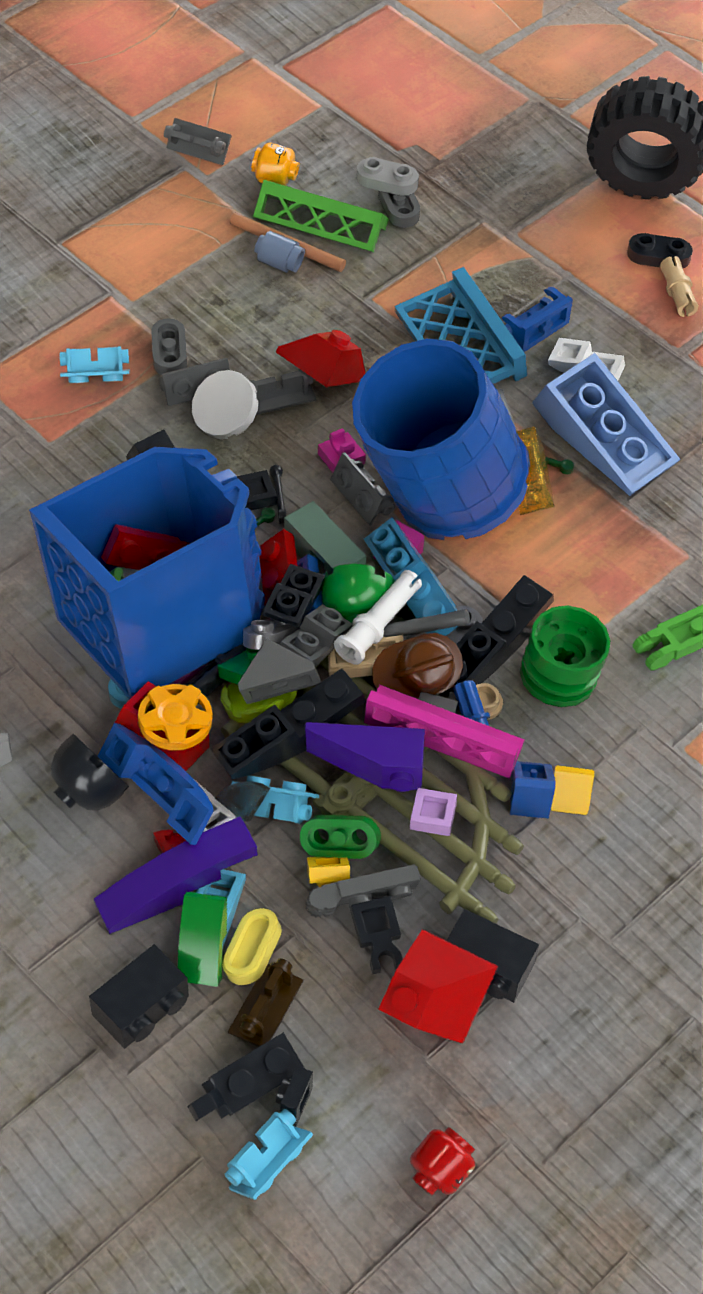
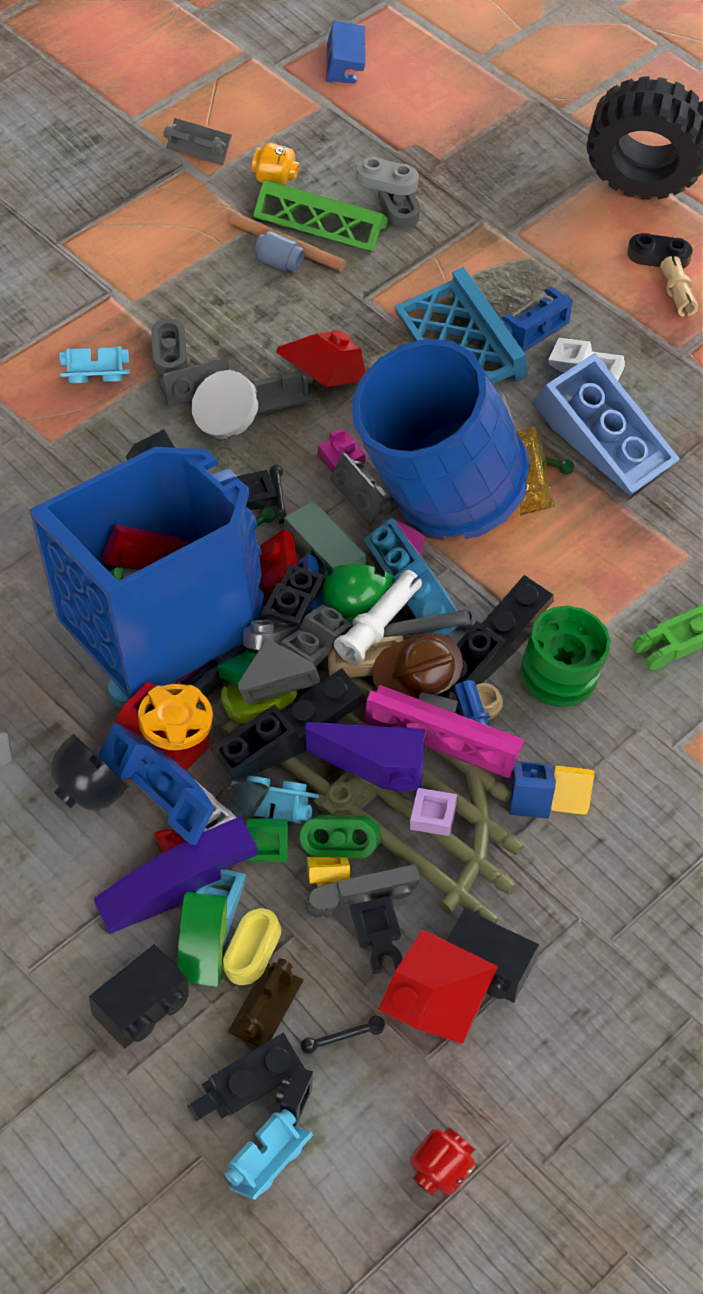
(270, 839): none -> green tile
(345, 51): none -> blue hinge
(375, 1026): none -> black hinge

